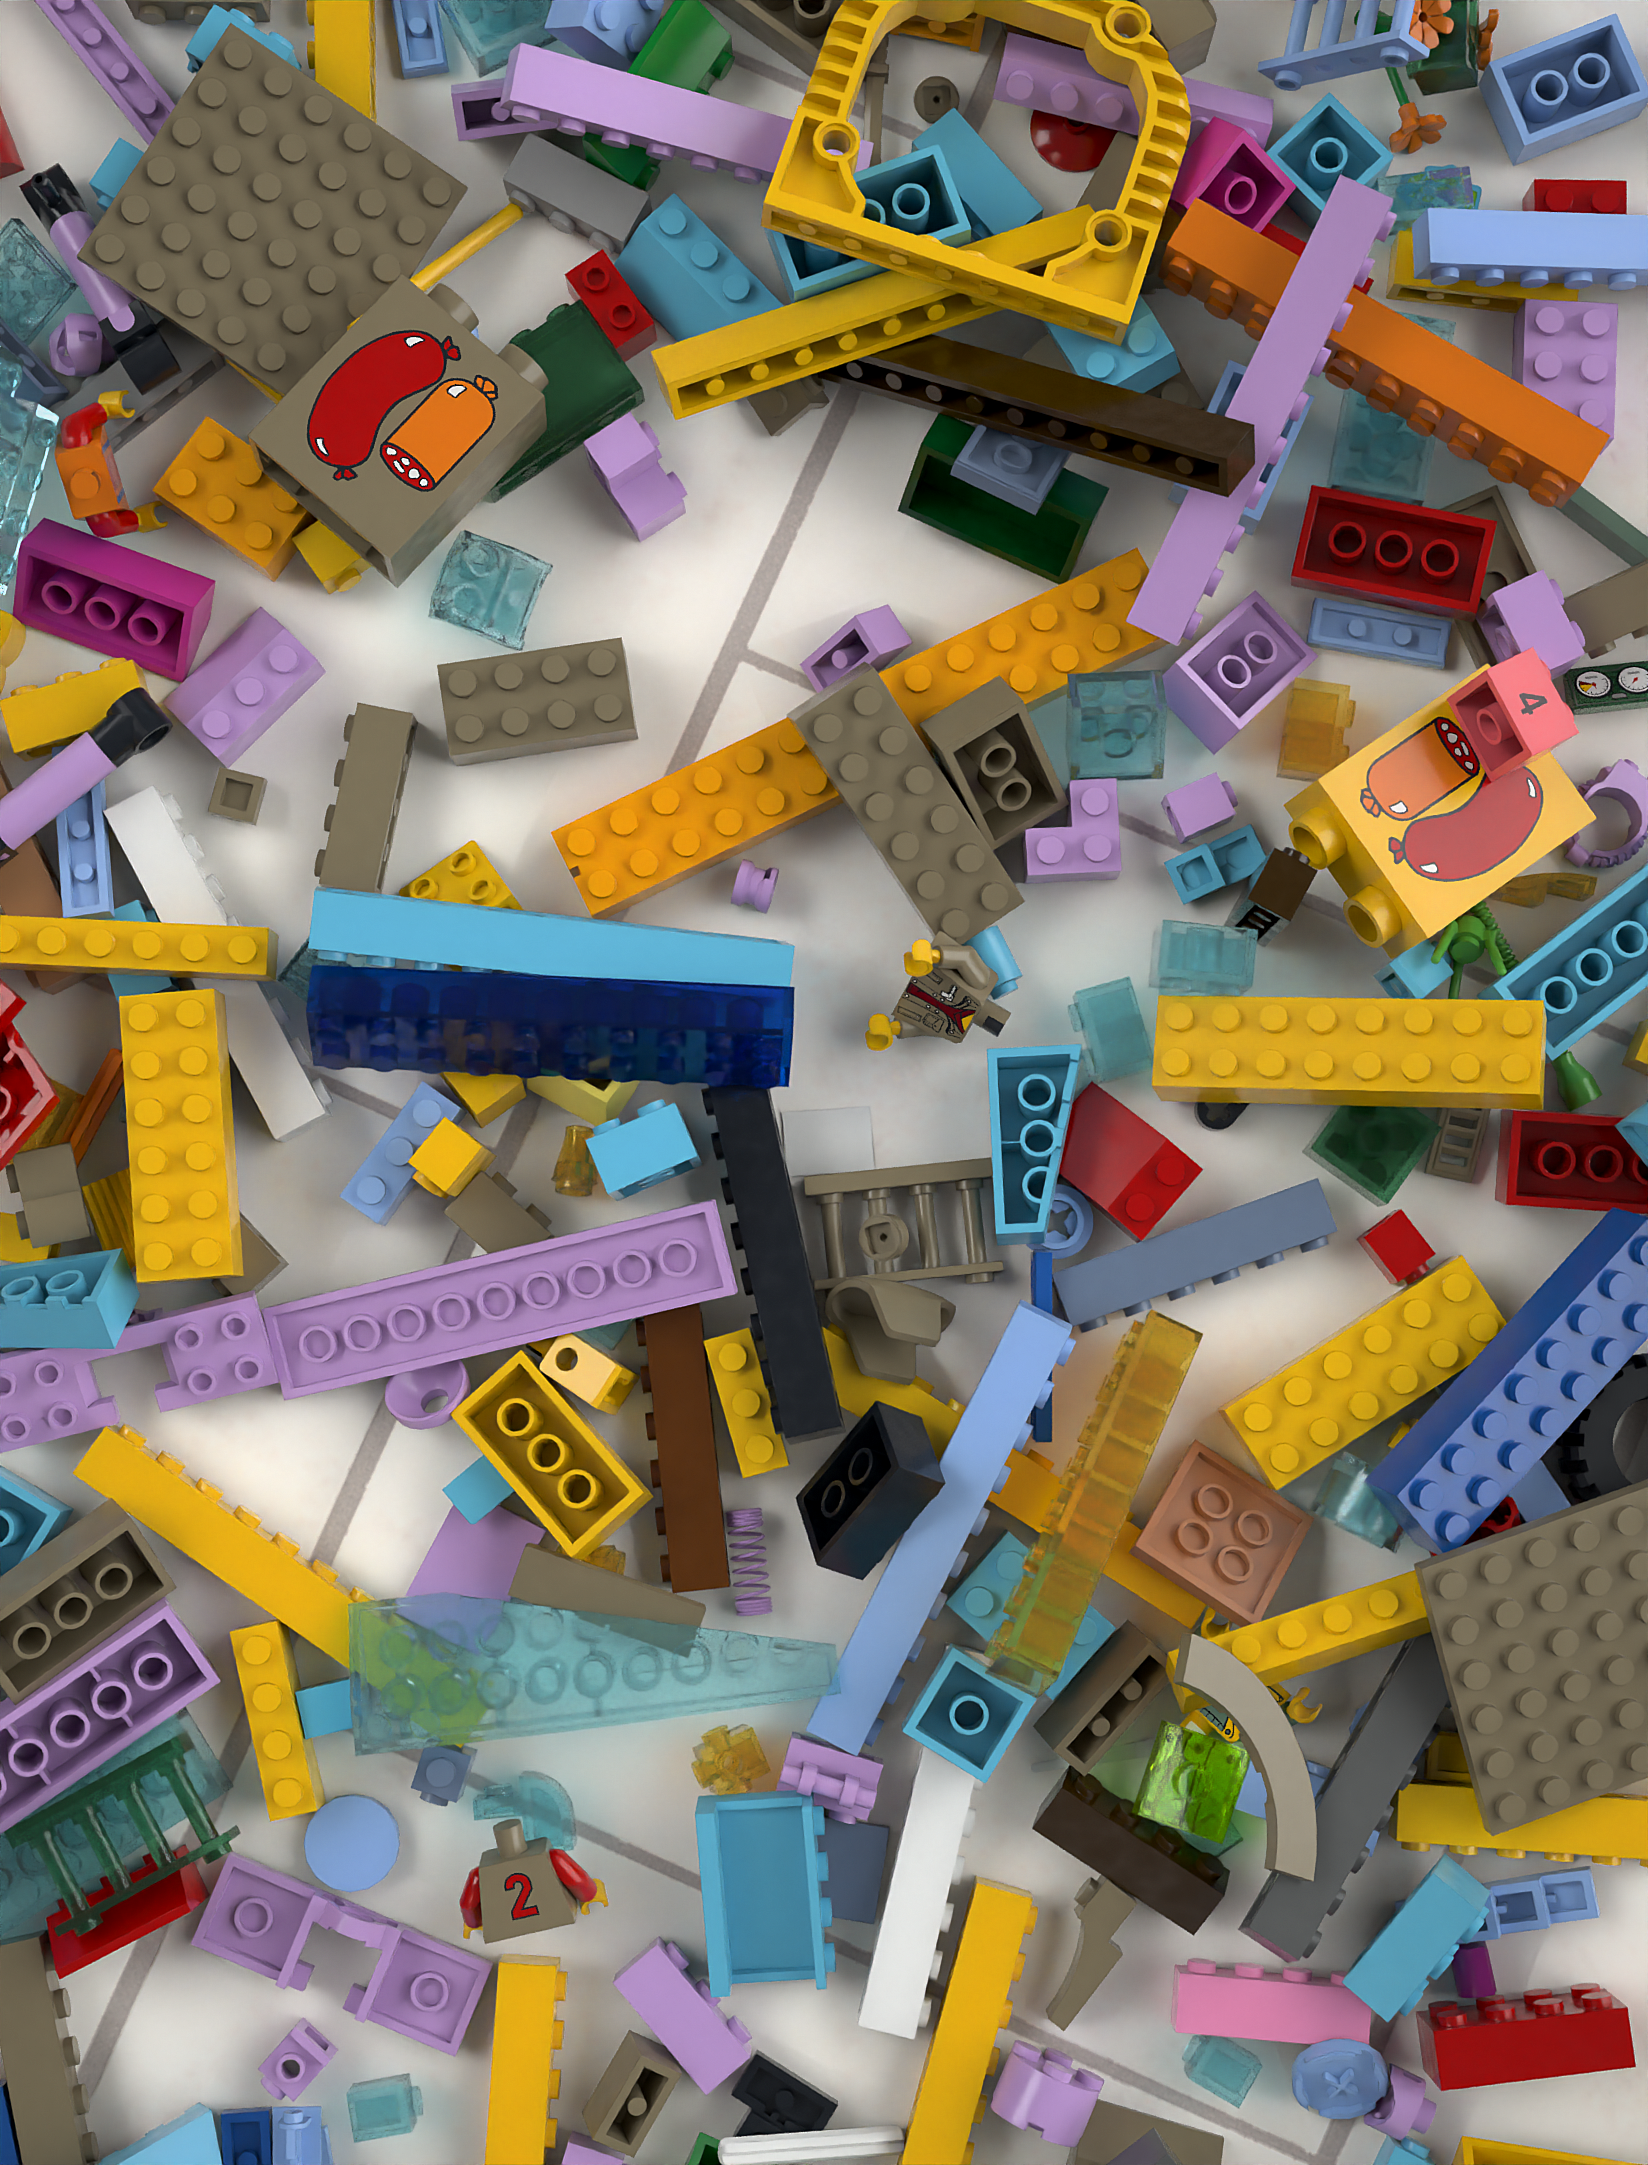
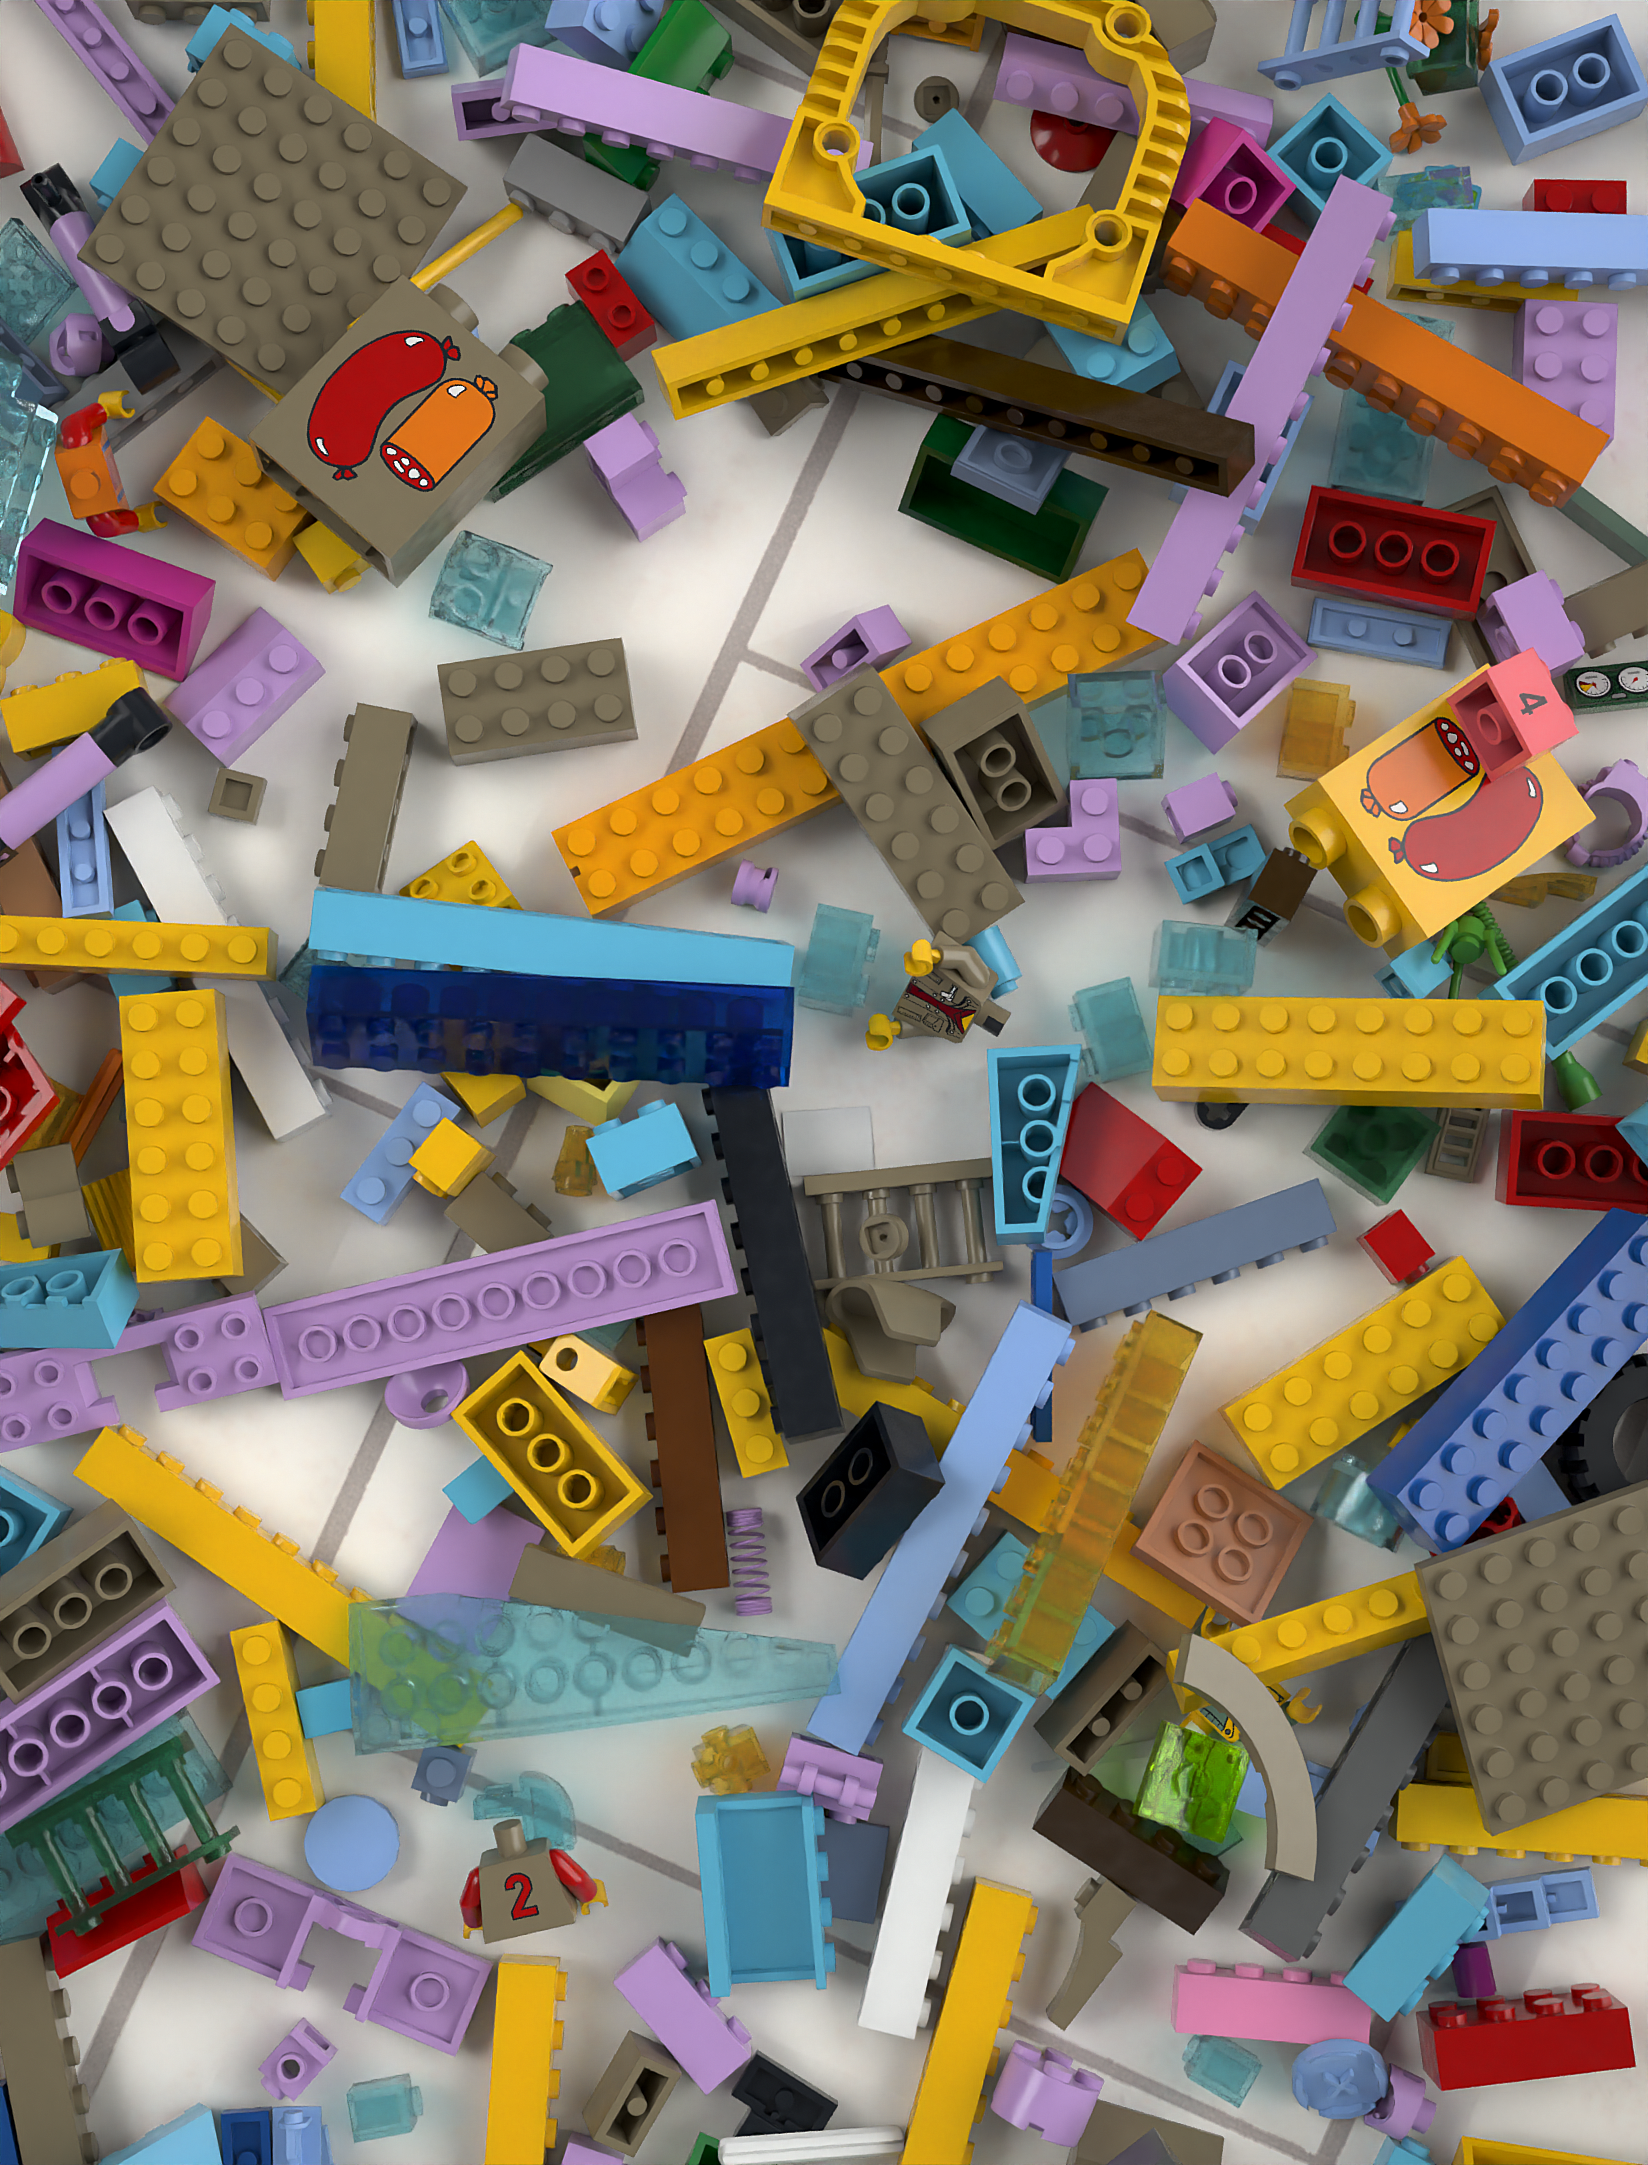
(836, 960): none -> clear light blue brick

